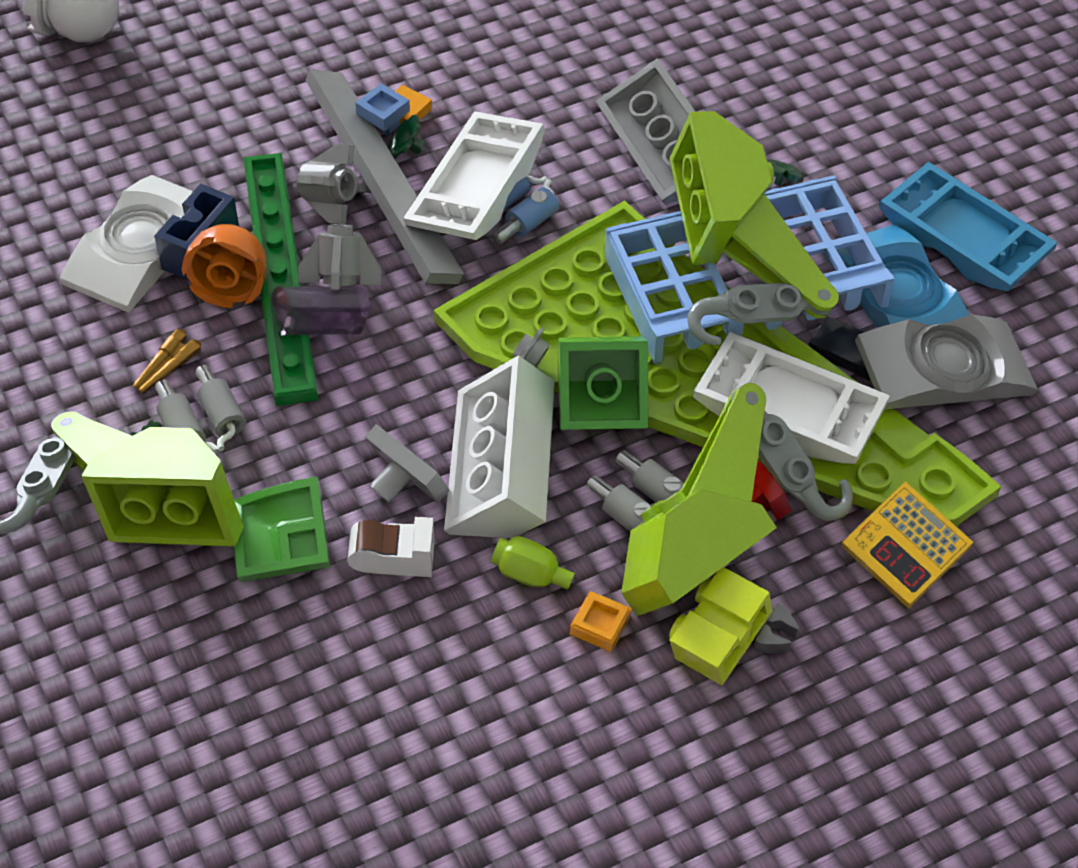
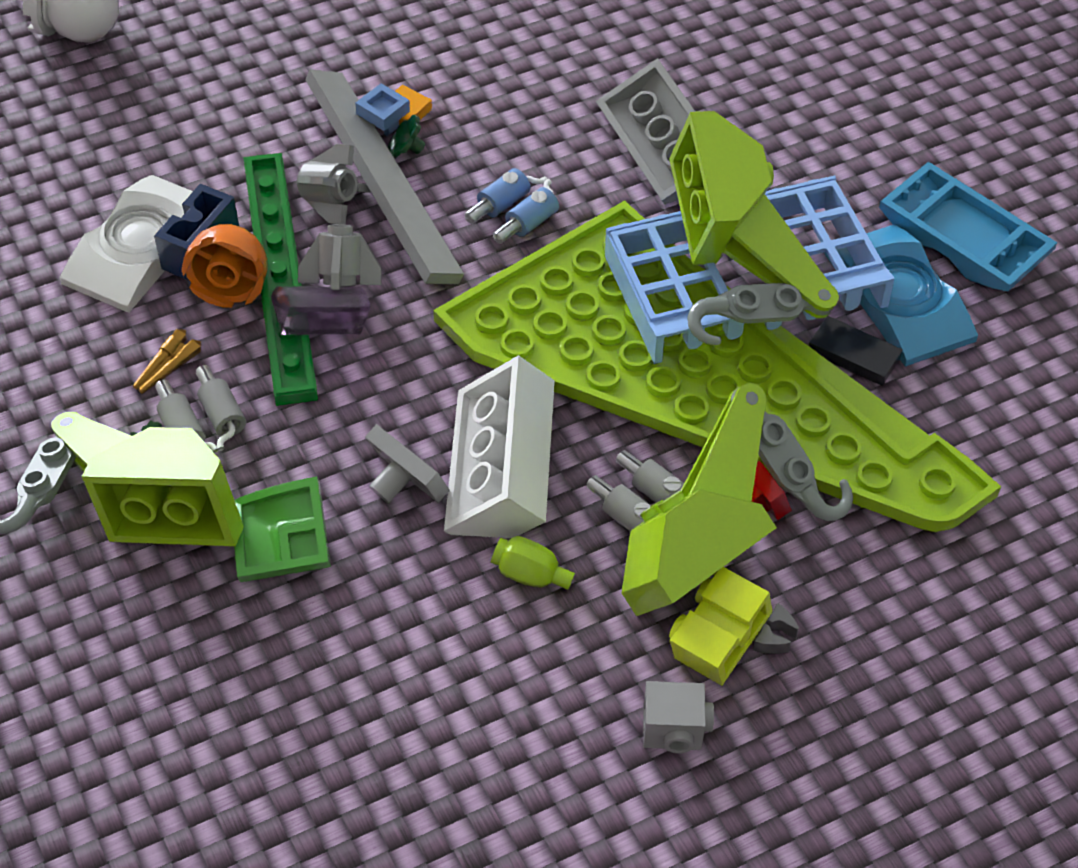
(392, 547): white leg -> none
(477, 176): white slope -> none
(532, 348): light grey plate -> none
(600, 621): light orange tile -> none
(603, 382): bright green slope -> none
(676, 716): none -> light grey brick
(783, 169): dark green plant -> none
(822, 409): white slope -> none
(907, 544): tile -> none
(945, 362): light grey slope -> none

